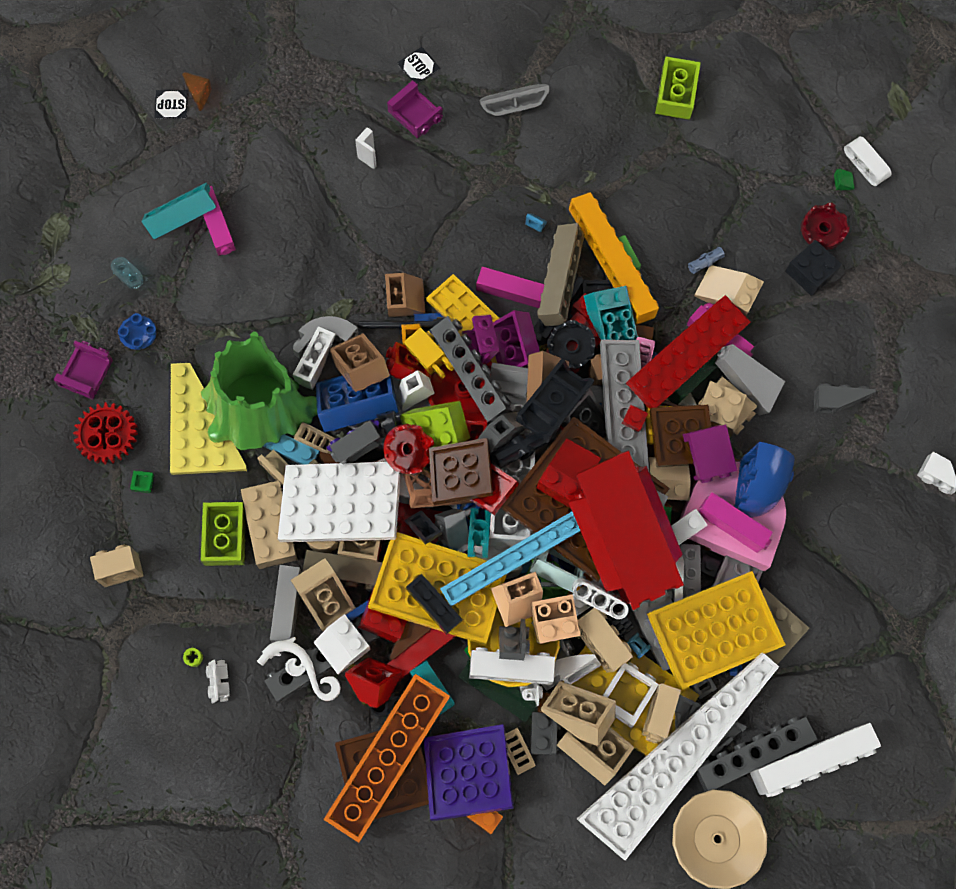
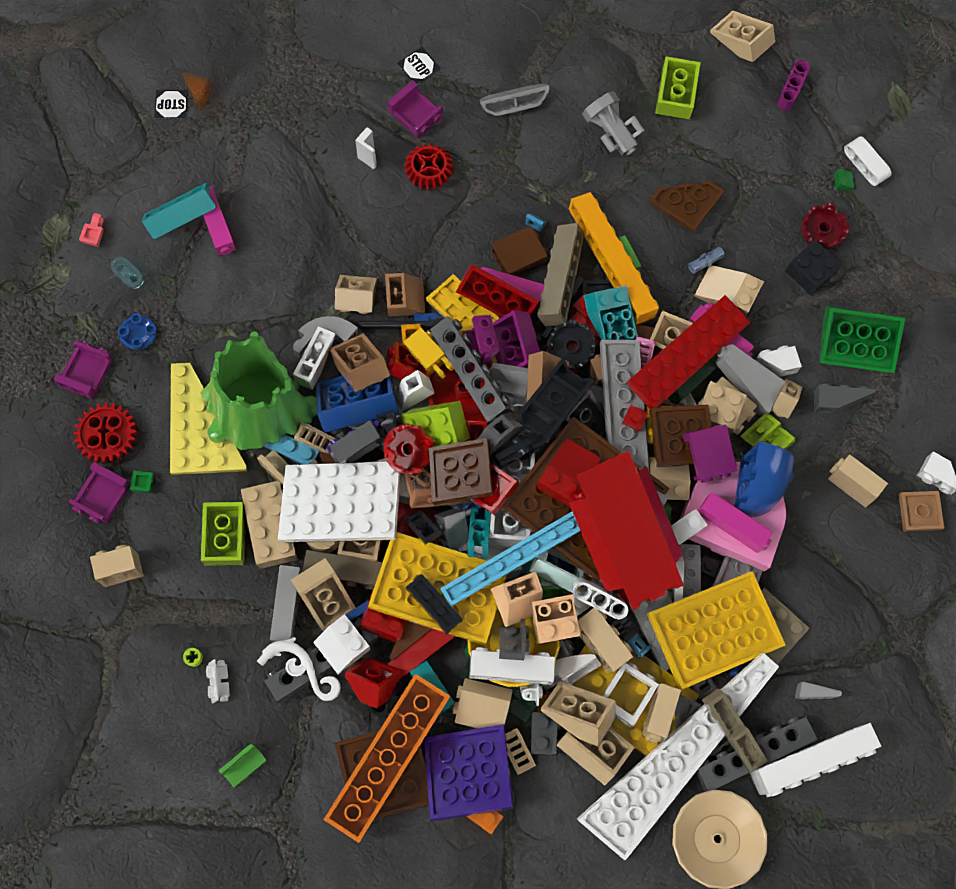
(93, 232): none -> coral plate
(100, 494): none -> magenta panel
(243, 765): none -> bright green panel
(355, 294): none -> tan slope
(428, 175): none -> red gear
(481, 704): none -> tan brick
(494, 293): none -> red slope
(519, 252): none -> reddish brown brick
(606, 115): none -> light grey piece
(667, 330): none -> tan slope
(687, 202): none -> reddish brown plate
(734, 730): none -> dark tan slope
(744, 35): none -> tan slope
(768, 431): none -> lime slope
(780, 361): none -> white slope
(787, 399): none -> tan slope
(795, 78): none -> magenta beam
(812, 691): none -> light grey slope
(857, 480): none -> tan brick
(861, 339): none -> green slope
(921, 511): none -> medium nougat plate

